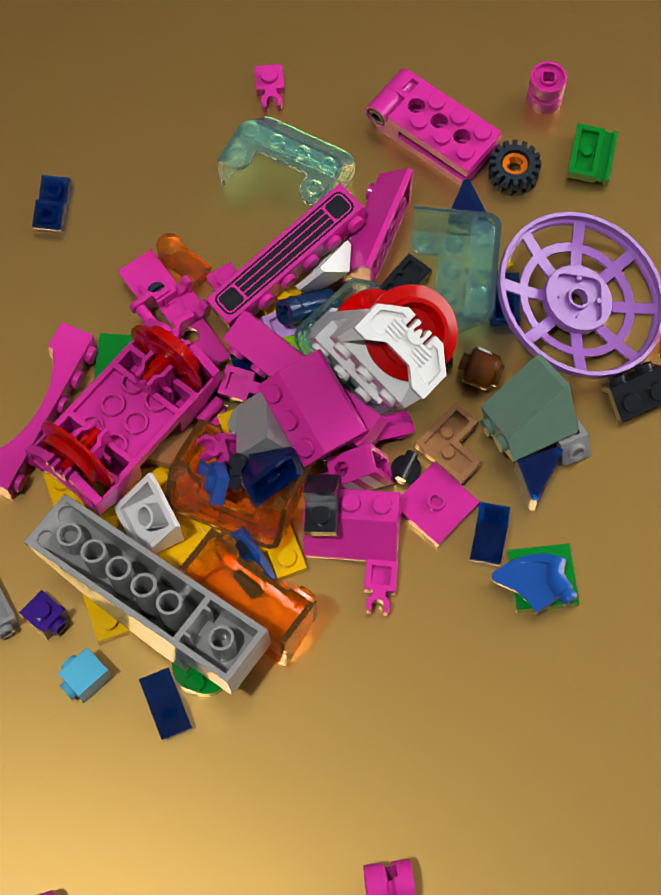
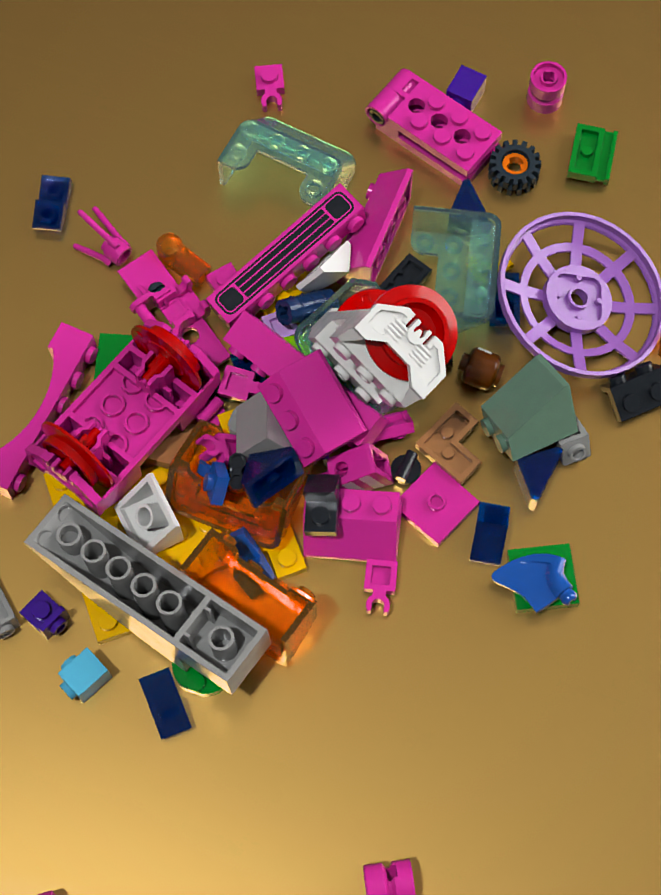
(115, 247): none -> dark pink plant
(467, 87): none -> dark purple brick

